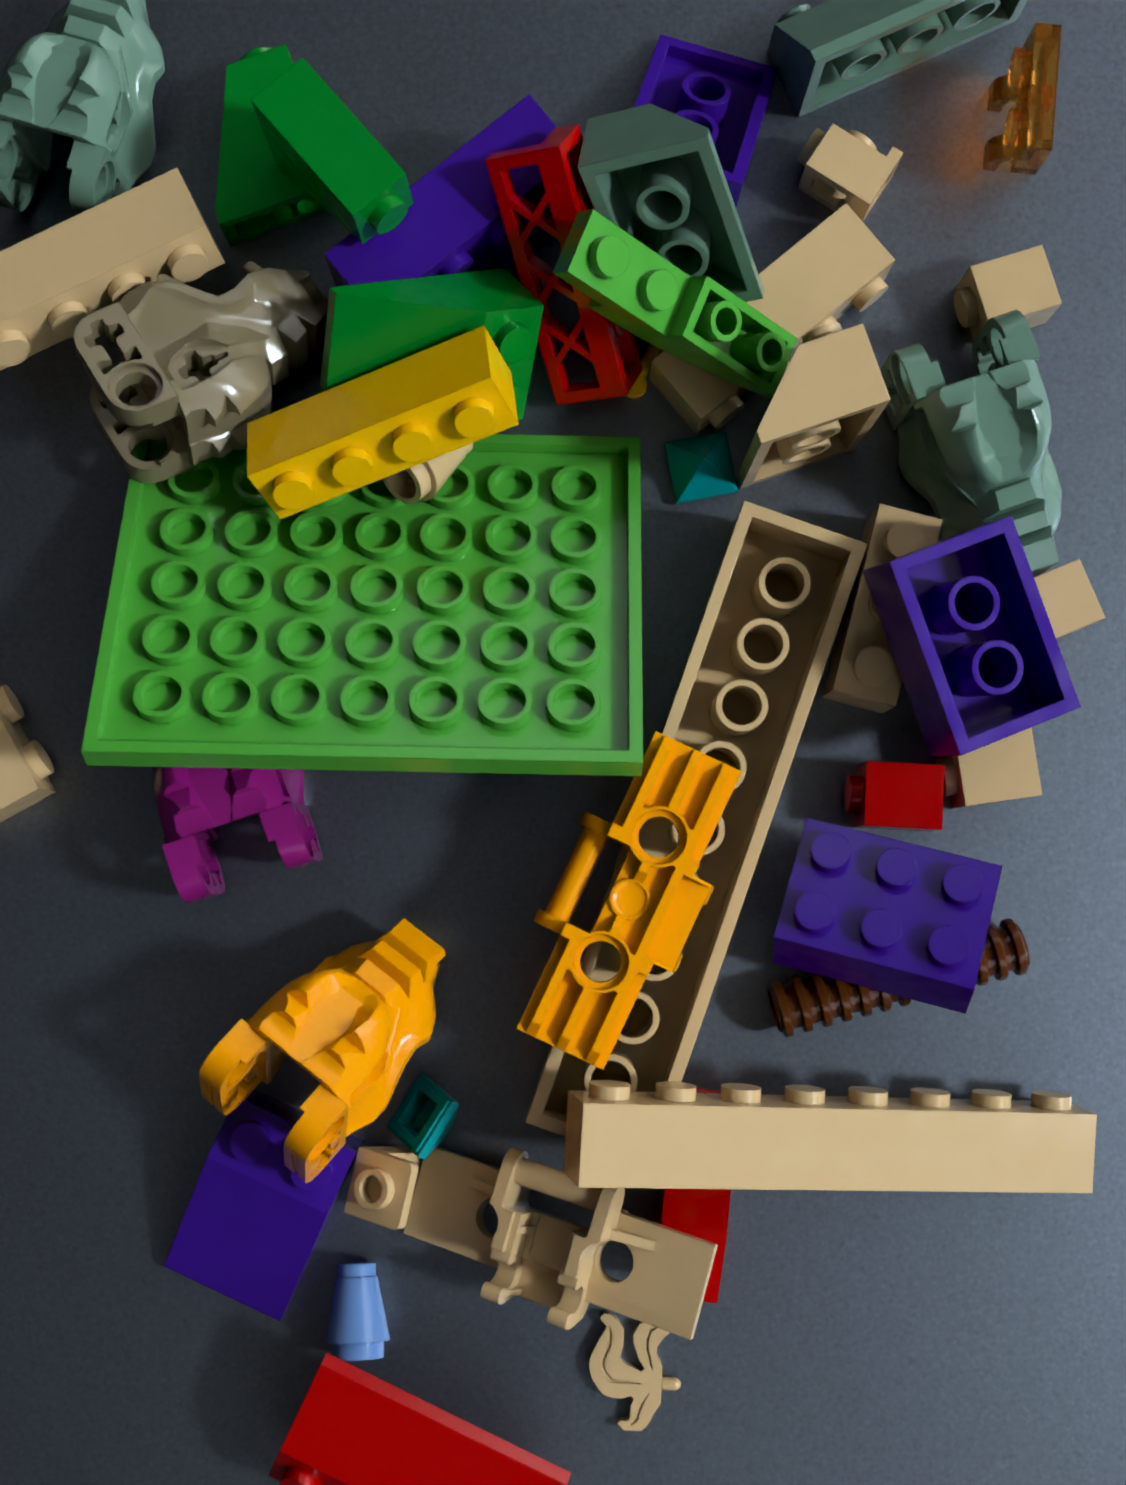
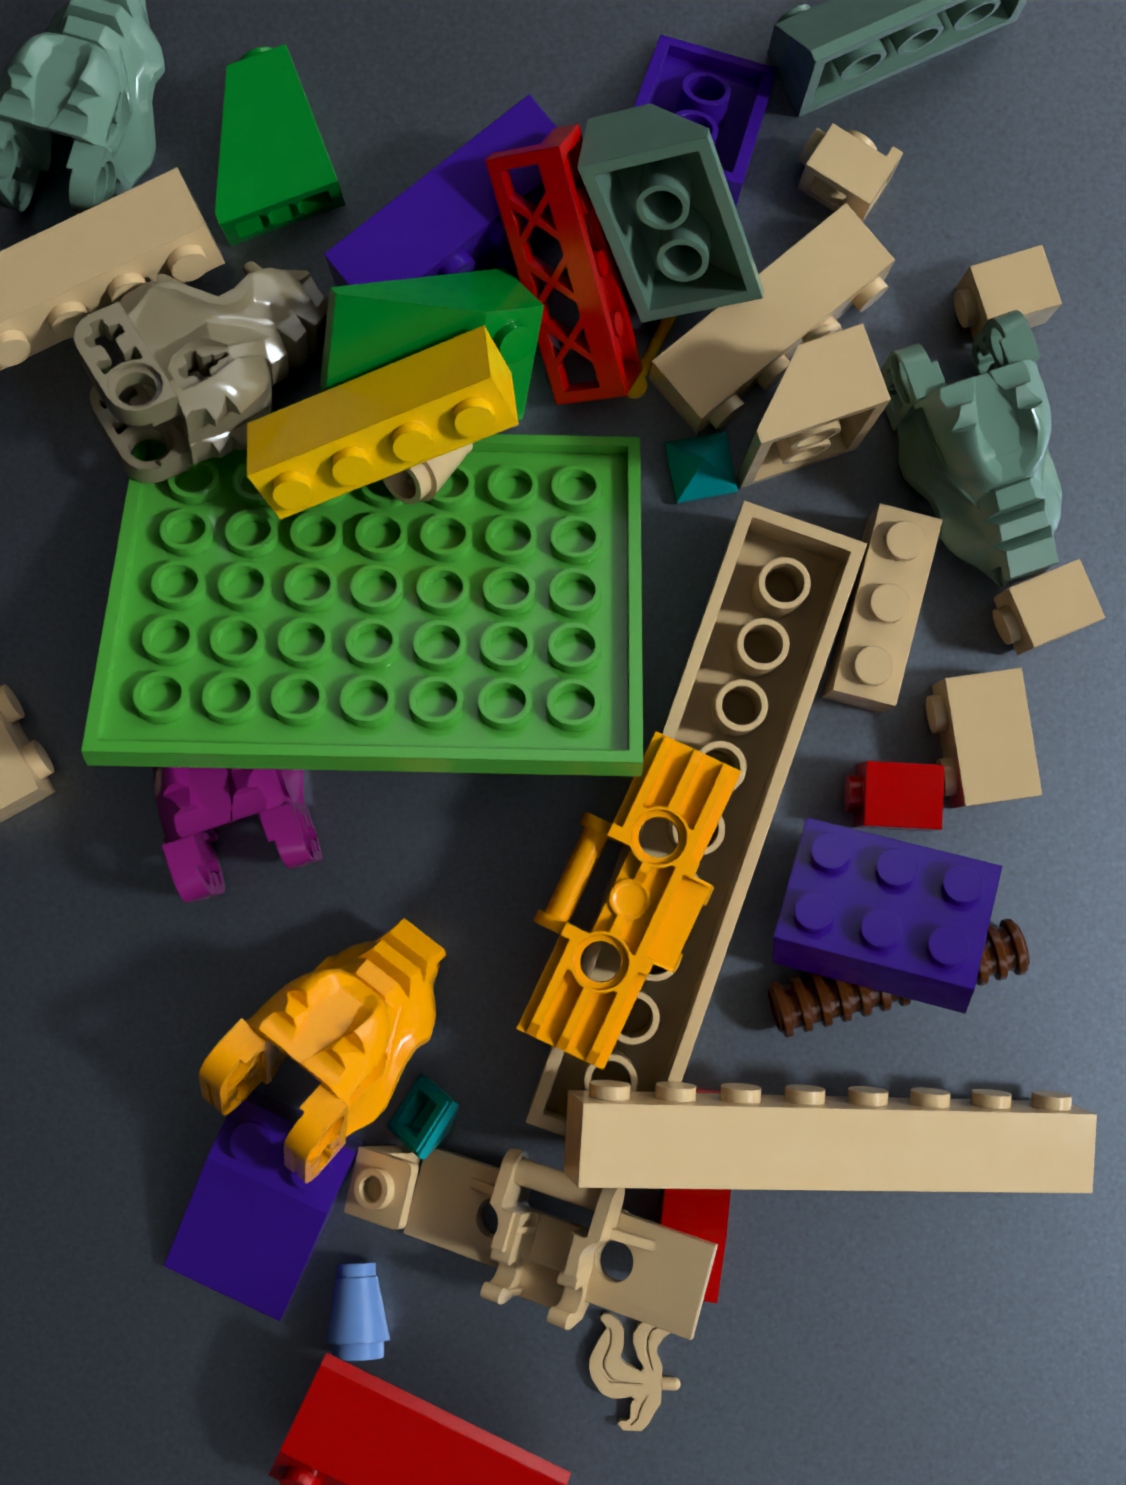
(332, 153): green slope -> none
(672, 310): bright green slope -> none
(971, 639): dark purple brick -> none
(1033, 88): clear orange plate -> none

